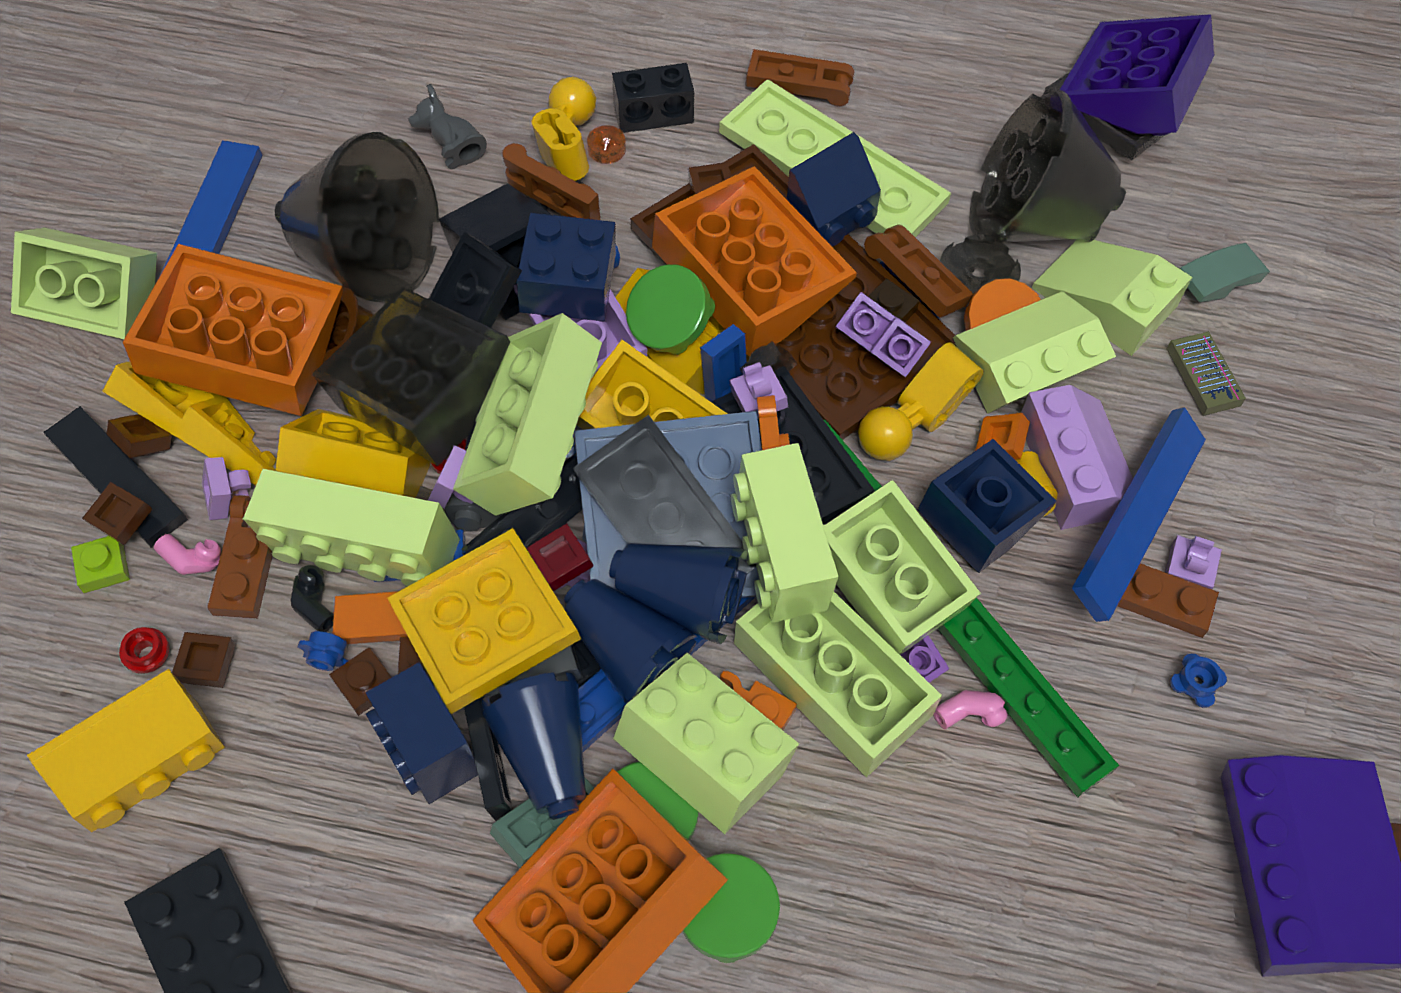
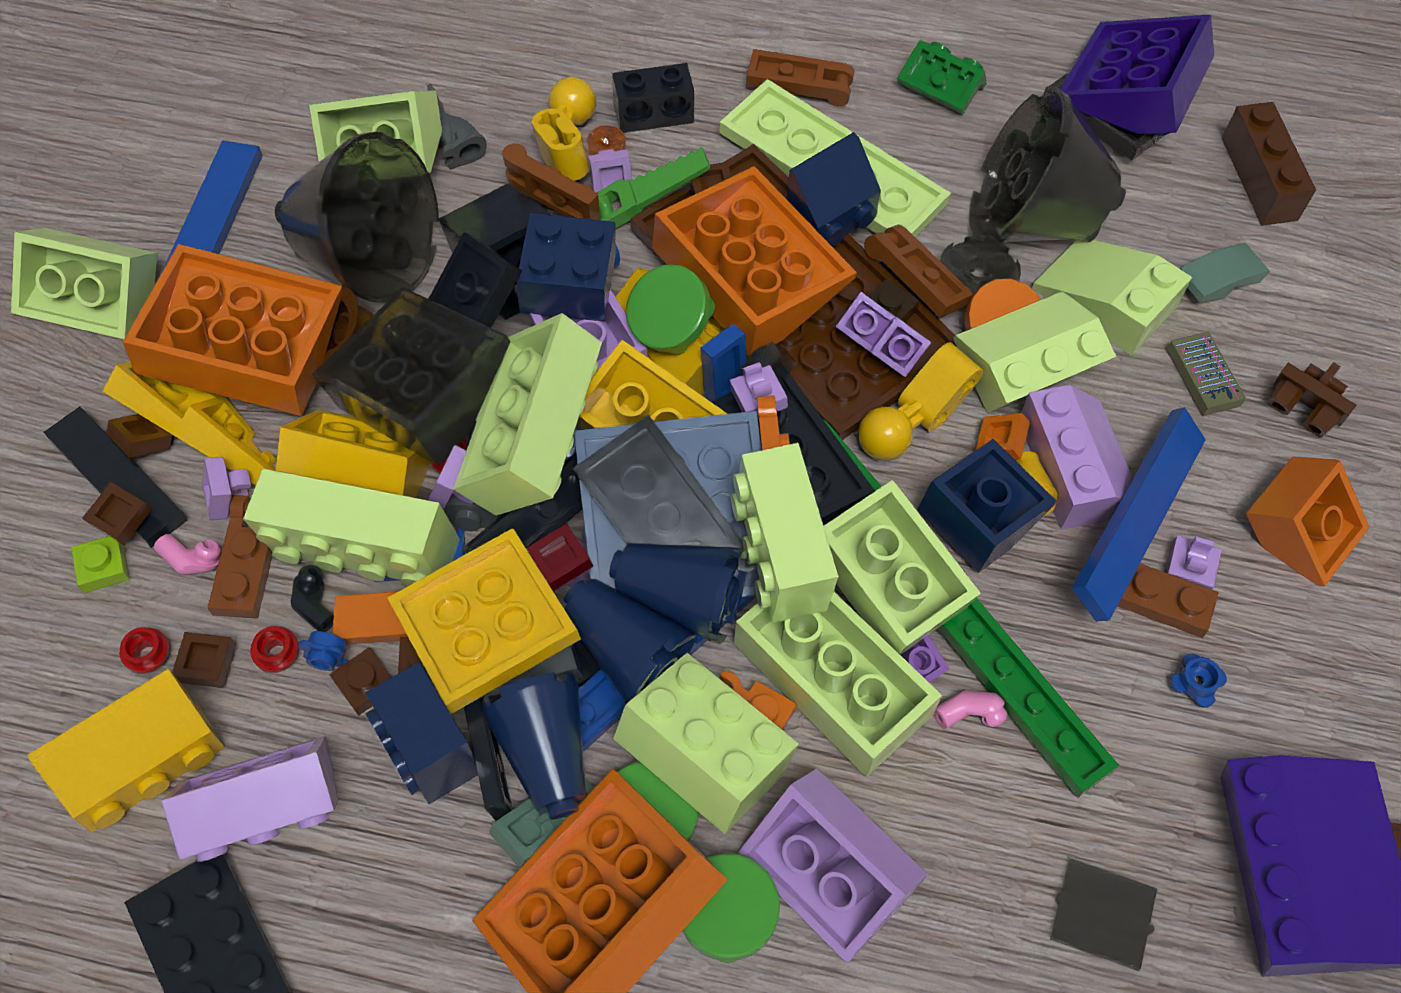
(251, 800): none -> lavender slope
(266, 640): none -> red plate
(403, 116): none -> yellowish green slope
(609, 167): none -> lavender tile
(649, 188): none -> bright green piece
(833, 863): none -> lavender slope
(942, 76): none -> green bracket
(1104, 914): none -> clear smoke piece
(1268, 163): none -> reddish brown brick
(1309, 517): none -> orange slope
(1317, 391): none -> reddish brown hips

